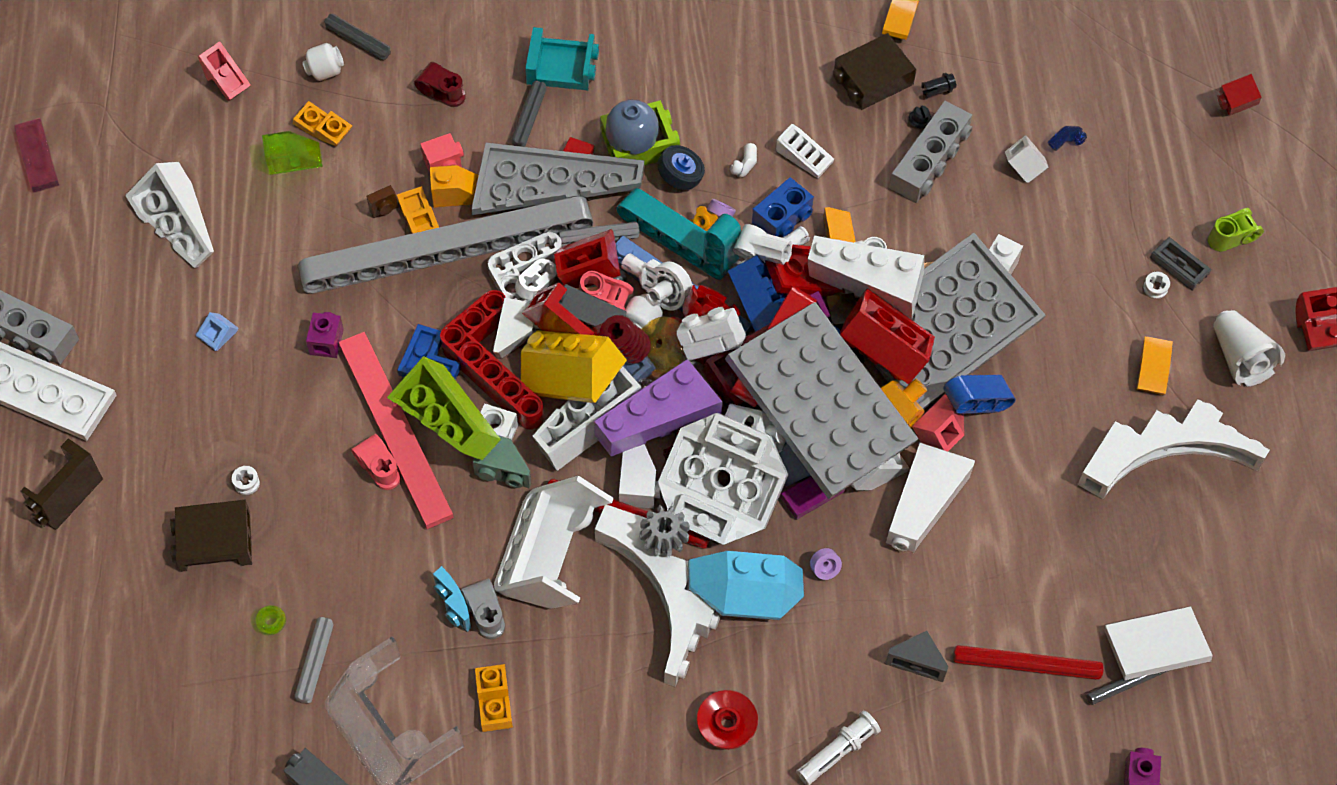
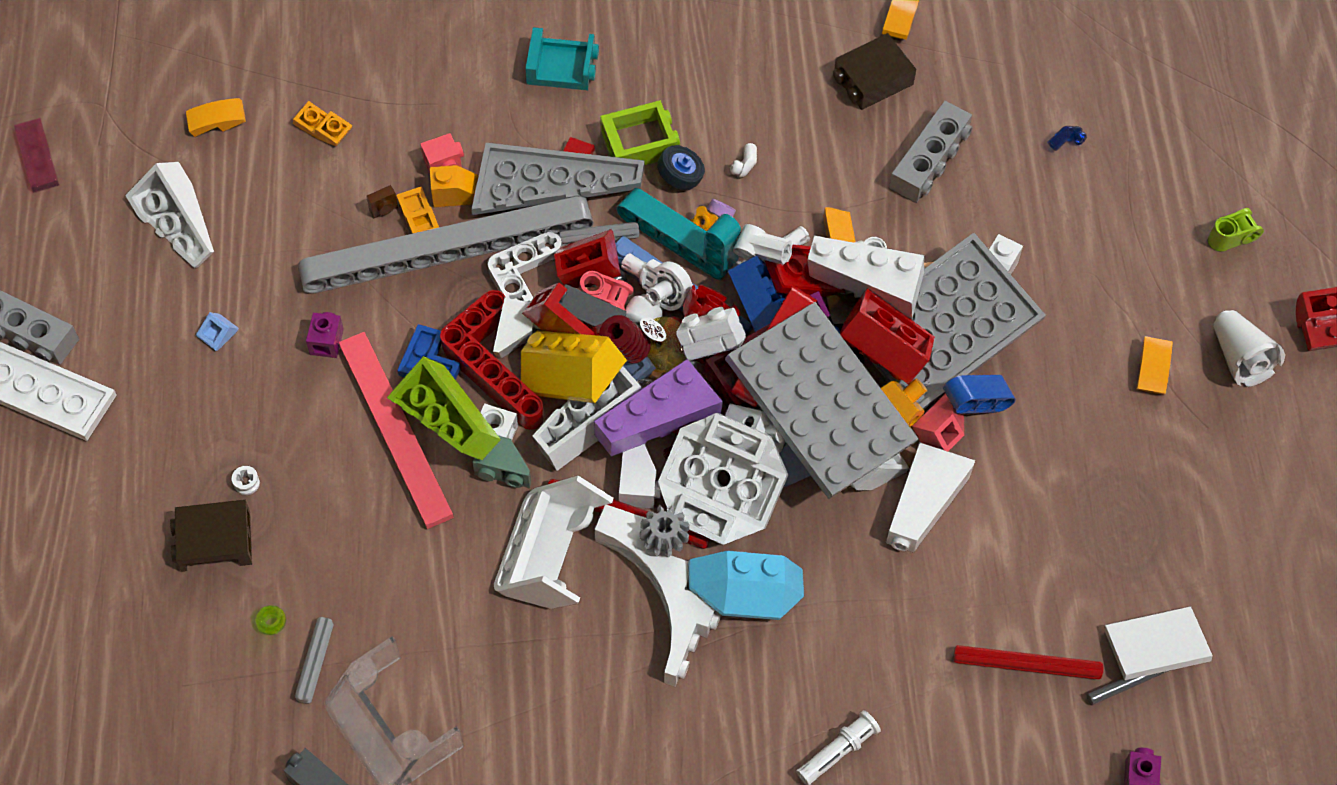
(65, 489): dark brown panel -> none
(221, 114): none -> light orange slope
(223, 70): coral slope -> none
(290, 152): clear neon green slope -> none
(323, 62): white head -> none
(357, 36): dark grey axle -> none
(377, 460): coral piece -> none
(441, 85): dark red piece -> none
(454, 601): medium azure slope -> none
(484, 606): light grey piece -> none
(493, 698): light orange slope -> none
(529, 114): dark grey axle -> none
(532, 275): white beam -> none
(632, 126): sand blue cylinder -> none
(652, 329): none -> white sticker
(730, 706): red dish -> none
(779, 206): blue brick -> none
(801, 139): white slope -> none
(805, 497): magenta tile -> none
(825, 564): lavender tile -> none
(919, 657): dark grey slope -> none
(920, 117): black piece -> none
(939, 85): black pin -> none
(1026, 159): white panel -> none
(1159, 277): white bush -> none
(1163, 437): white arch -> none
(1178, 266): dark grey tile -> none
(1239, 95): red brick -> none

